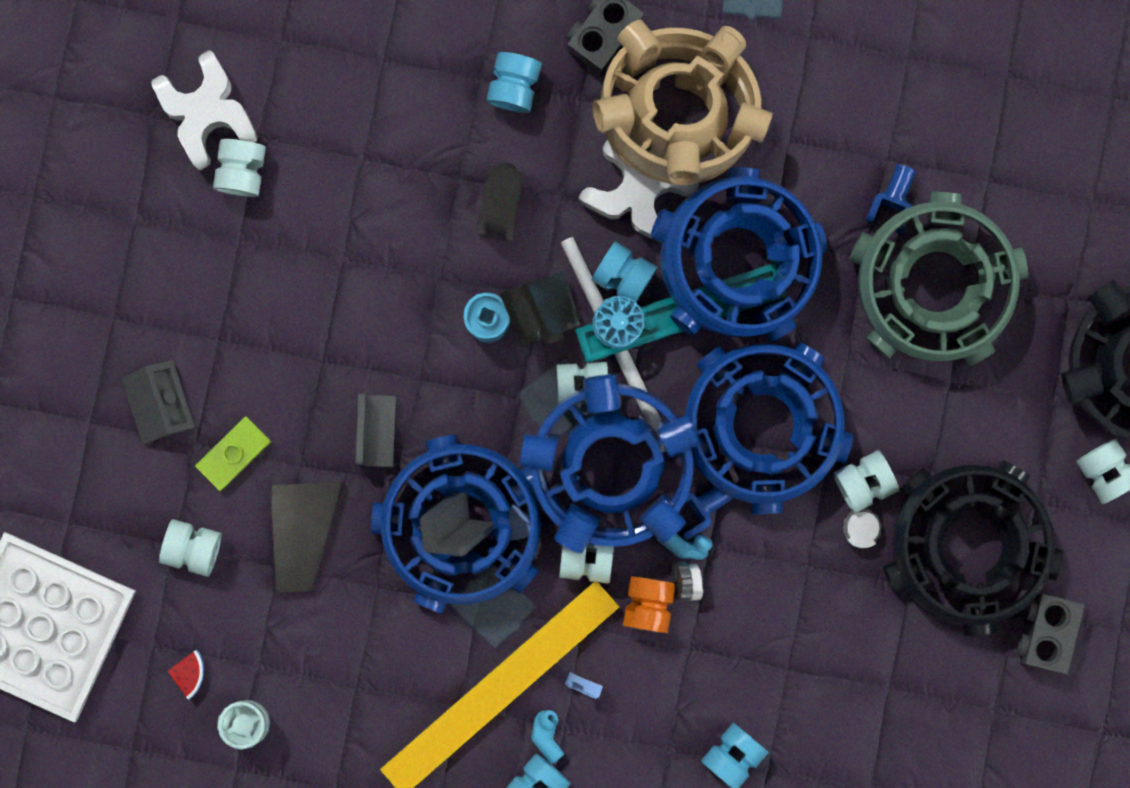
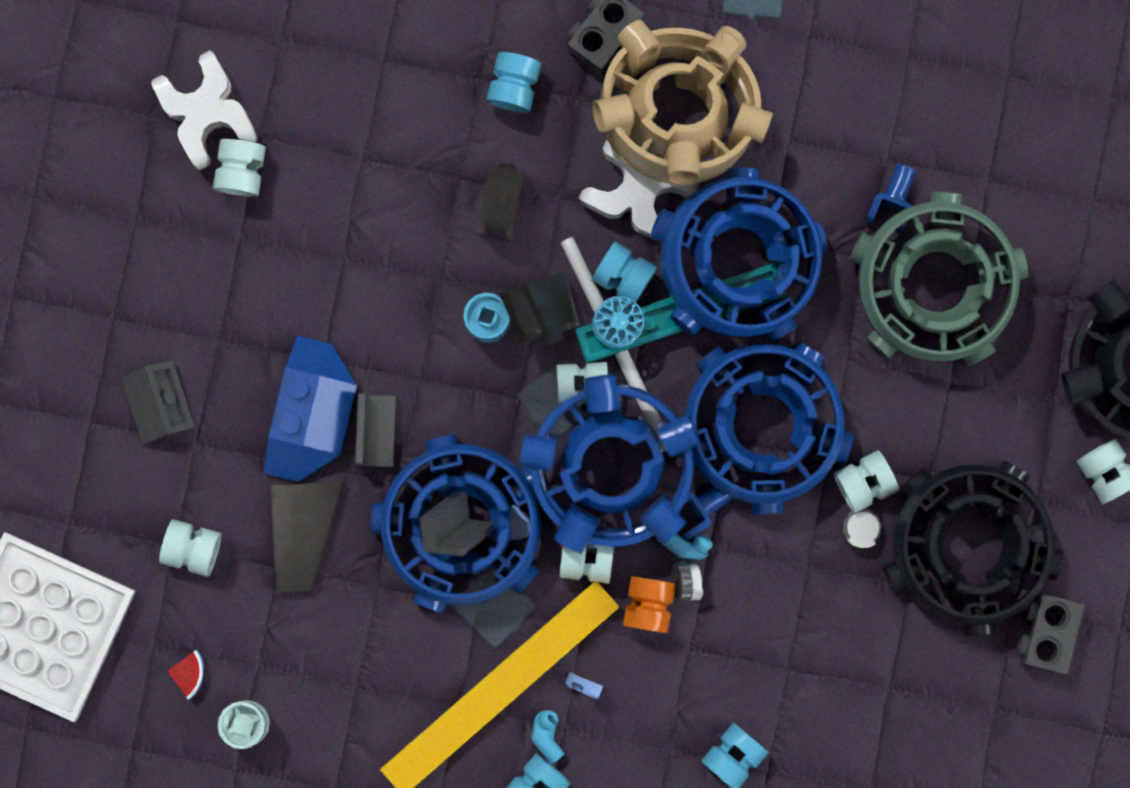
(233, 453): lime plate -> none
(309, 411): none -> blue wedge

